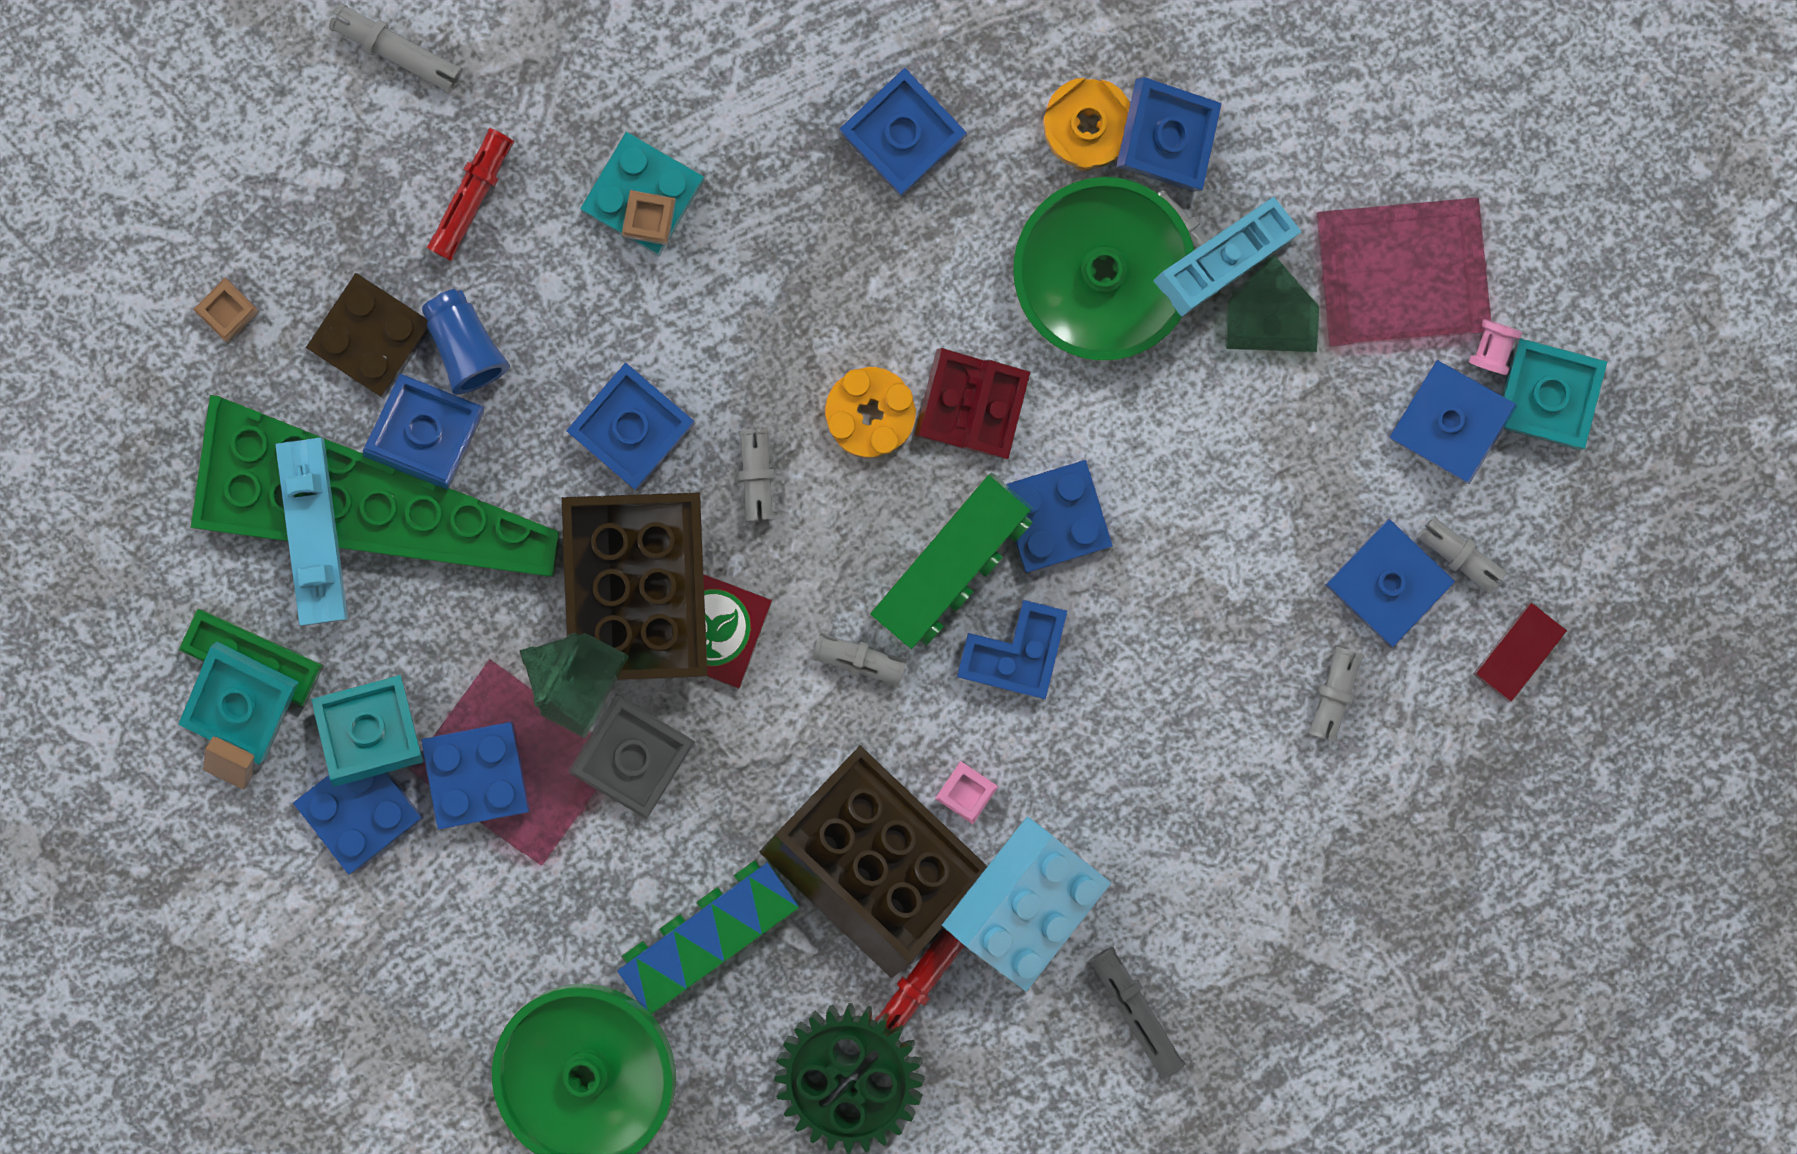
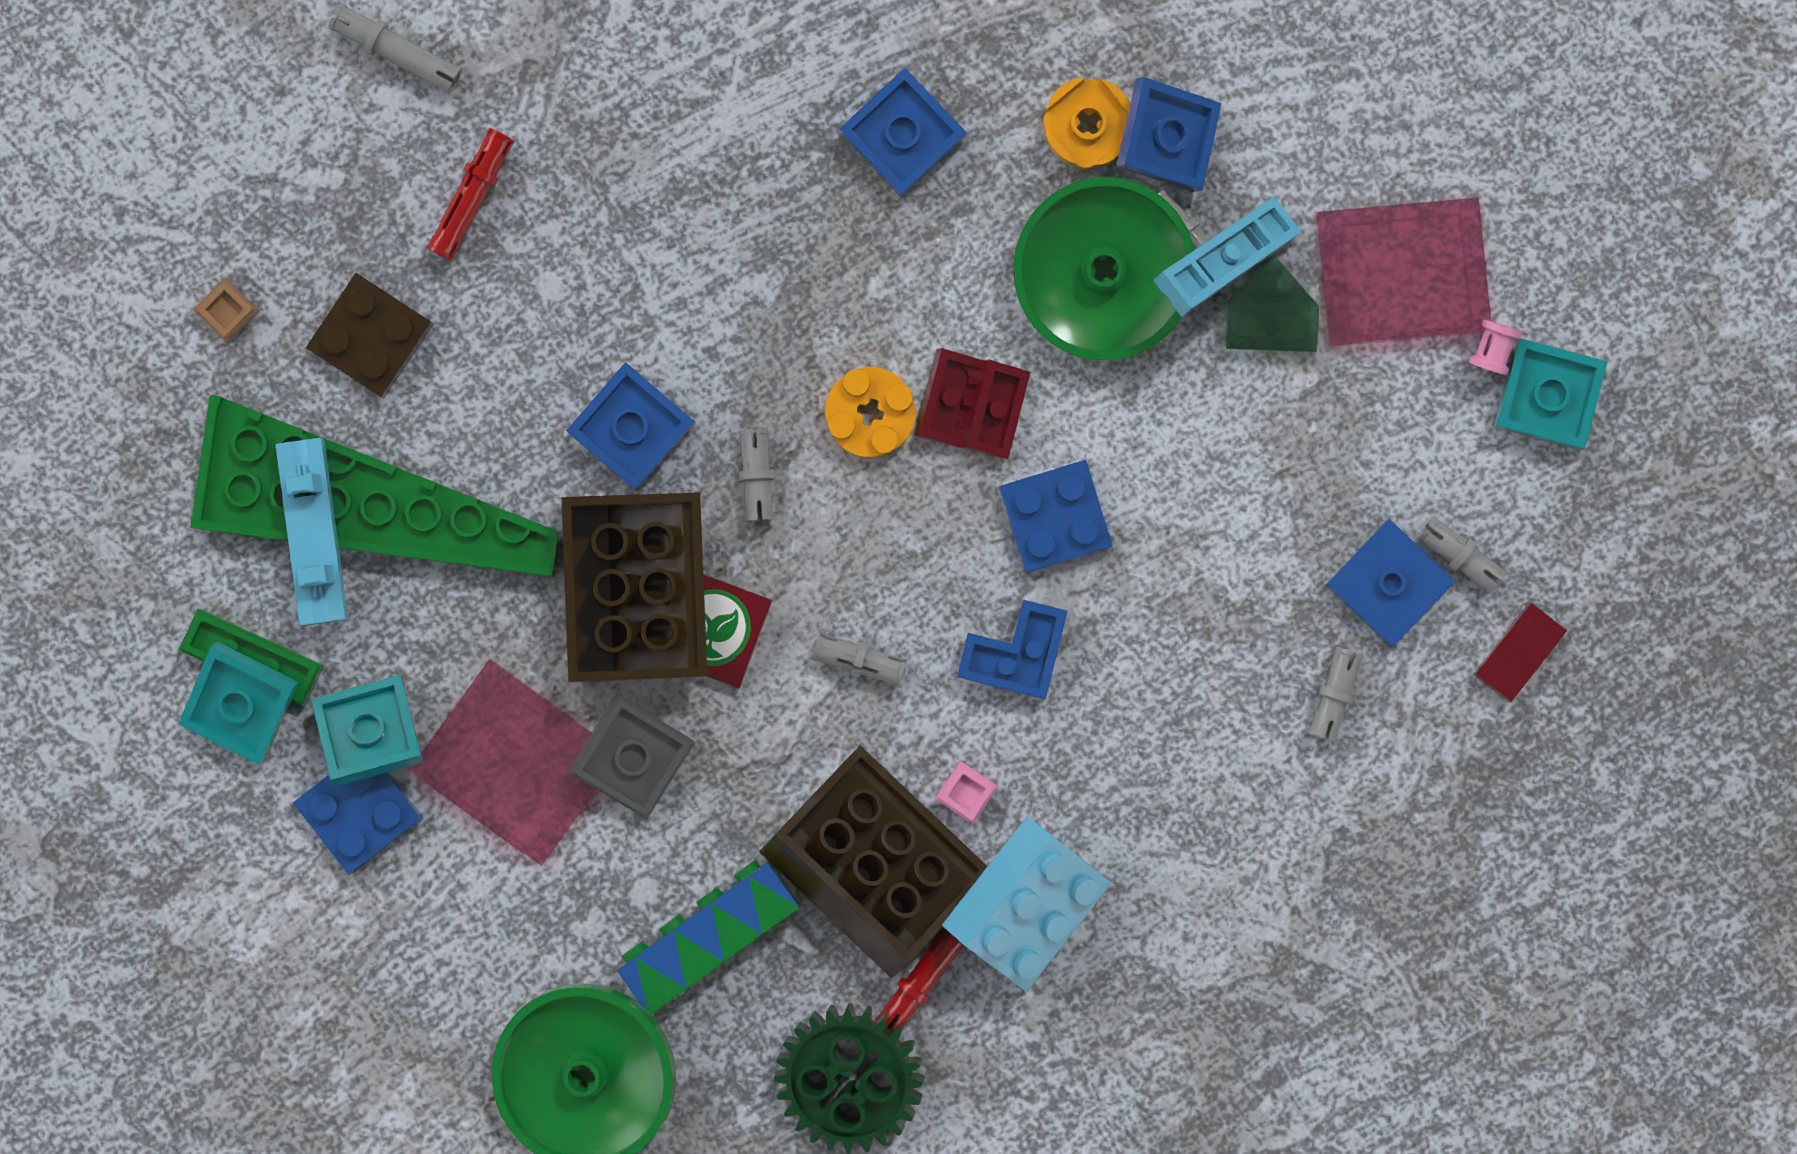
(228, 762): medium nougat tile -> none
(423, 431): blue plate -> none
(463, 342): blue plant -> none
(475, 775): blue plate -> none
(572, 679): clear green slope -> none
(644, 170): teal plate -> none
(648, 217): medium nougat tile -> none
(952, 560): green brick -> none
(1137, 1013): dark grey pin -> none
(1453, 421): blue plate -> none

